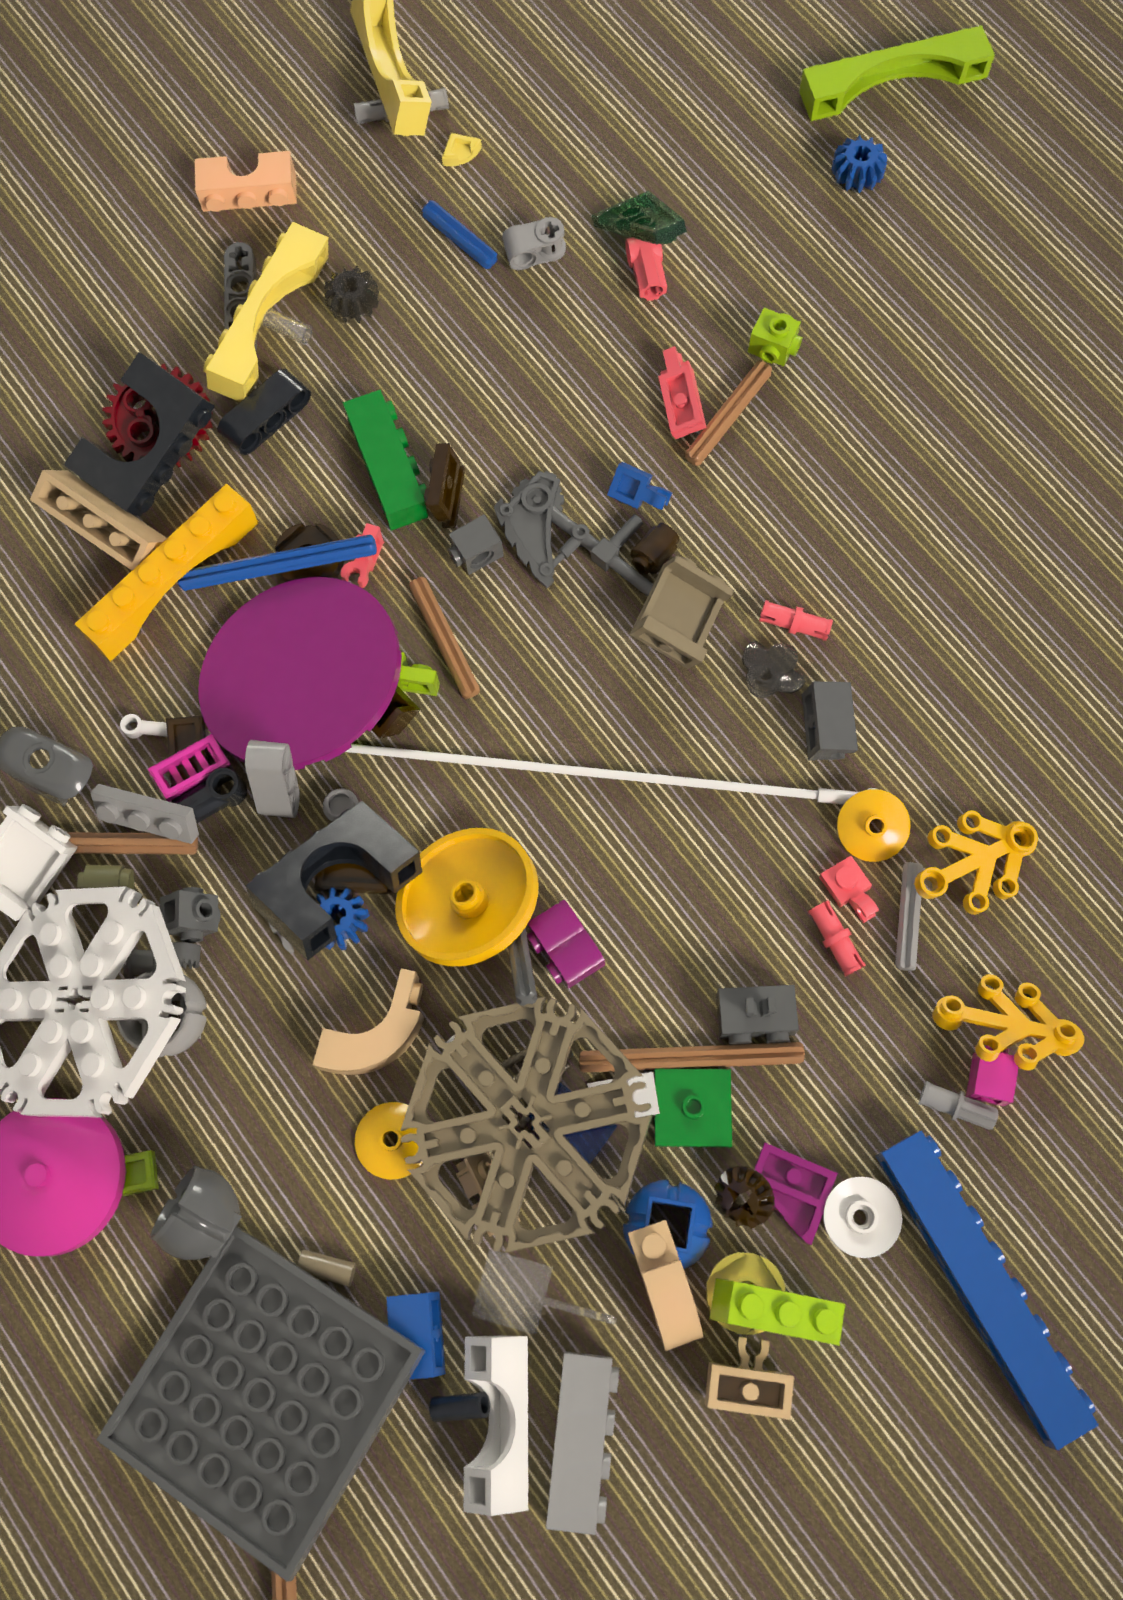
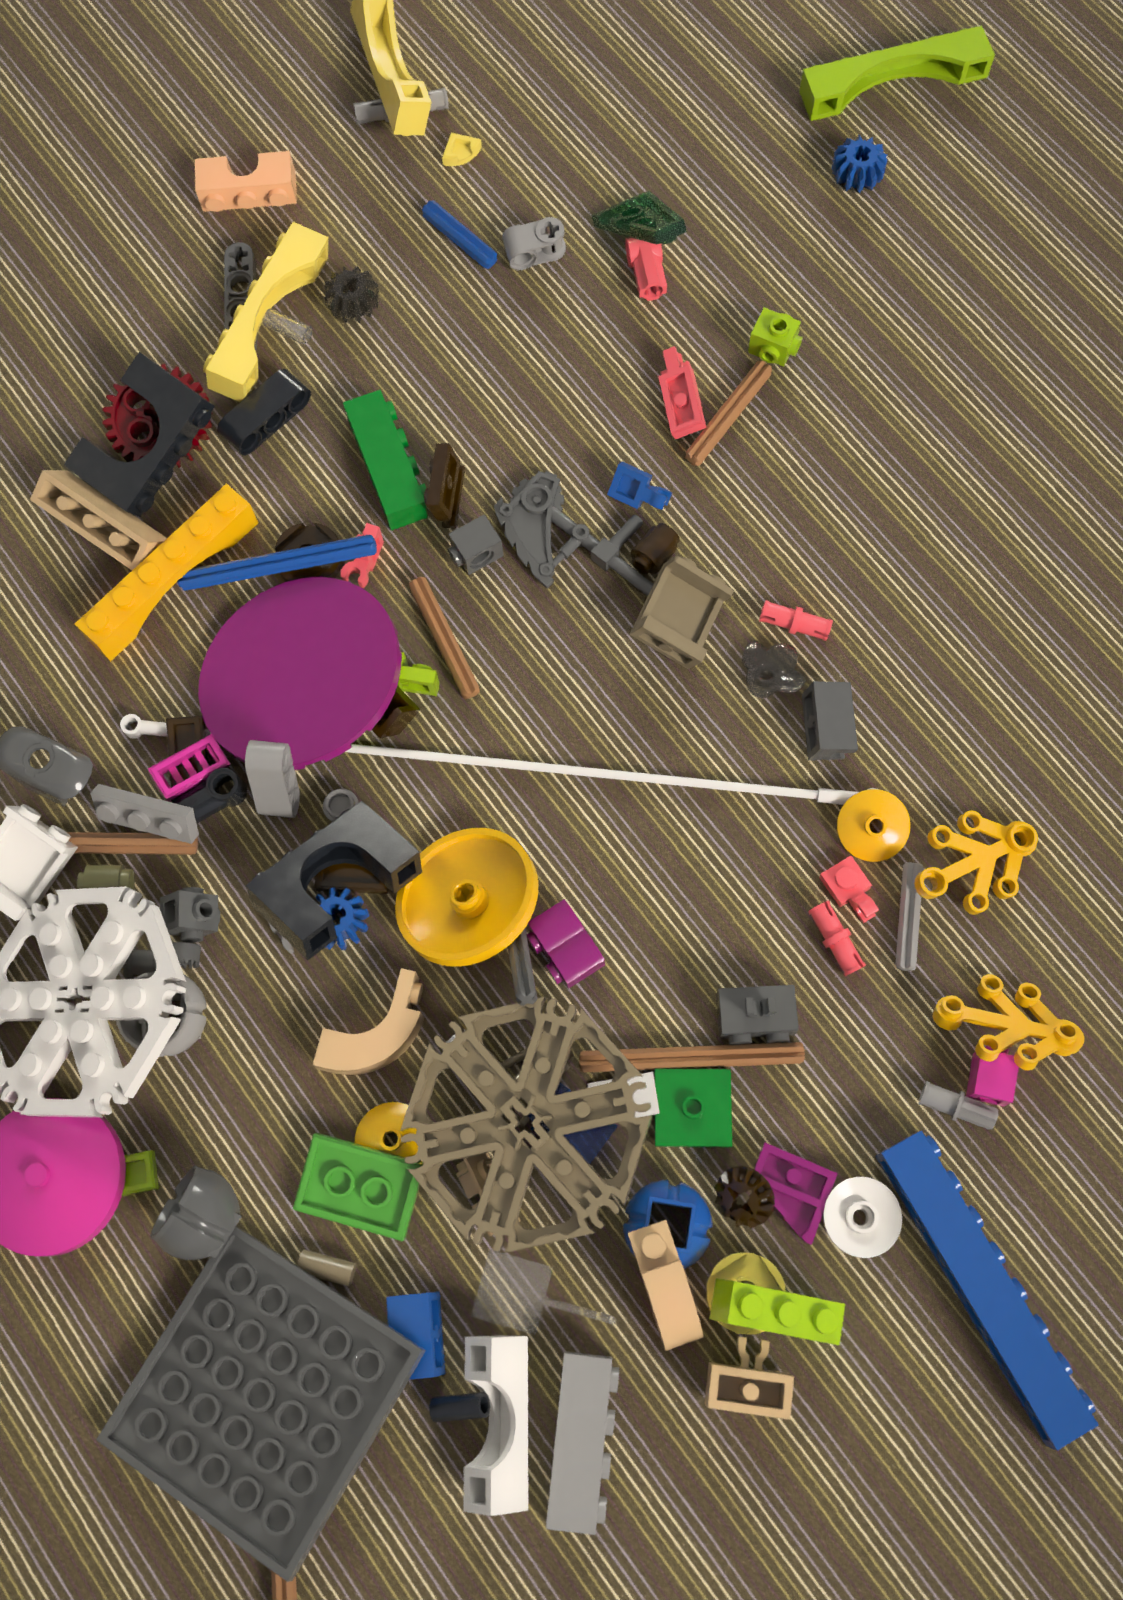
(357, 1187): none -> bright green tile

